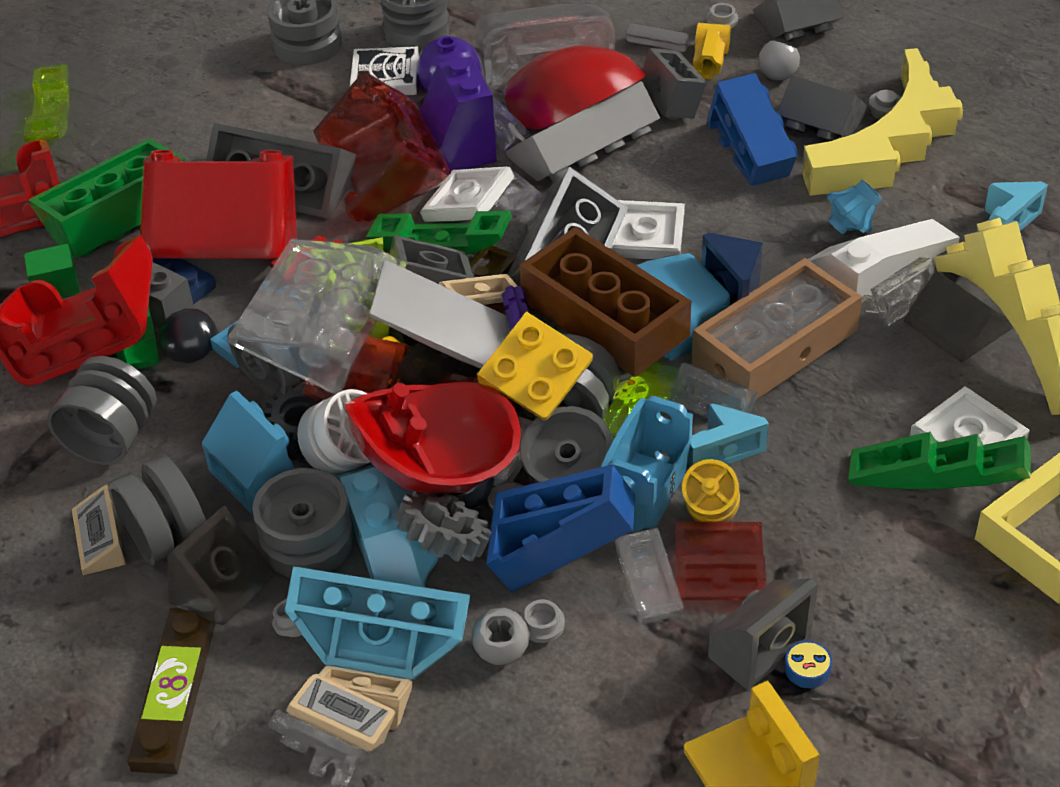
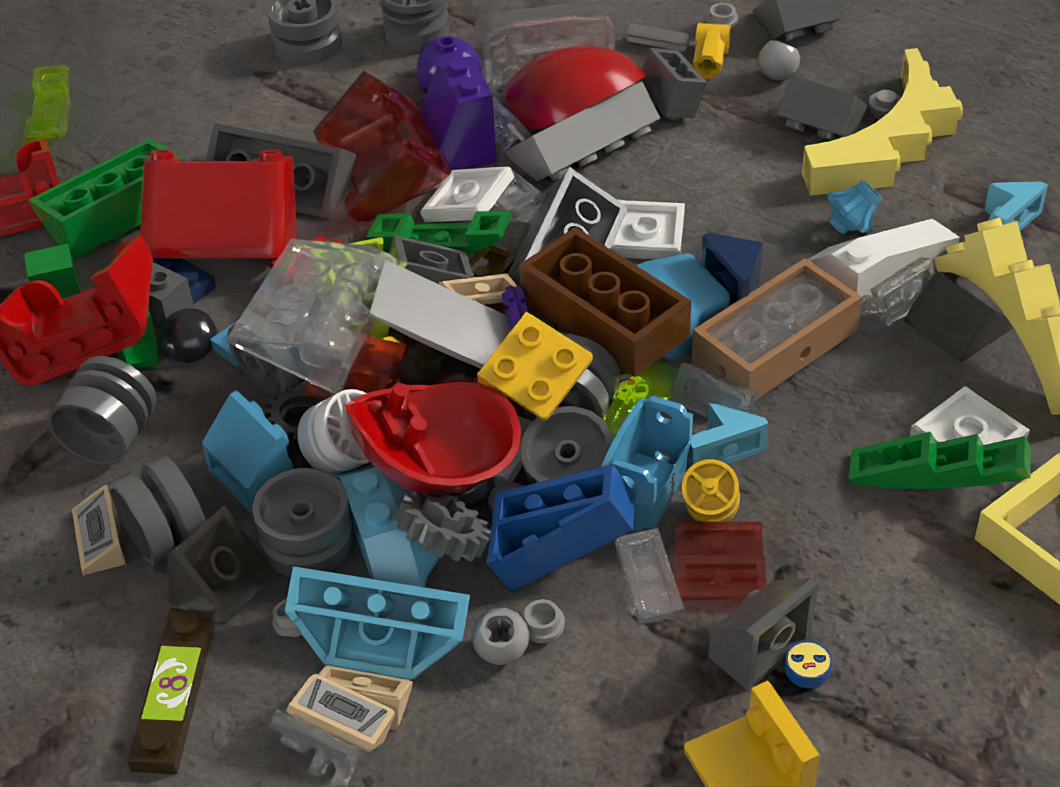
(391, 65): white tile -> none
(752, 129): blue wedge -> none

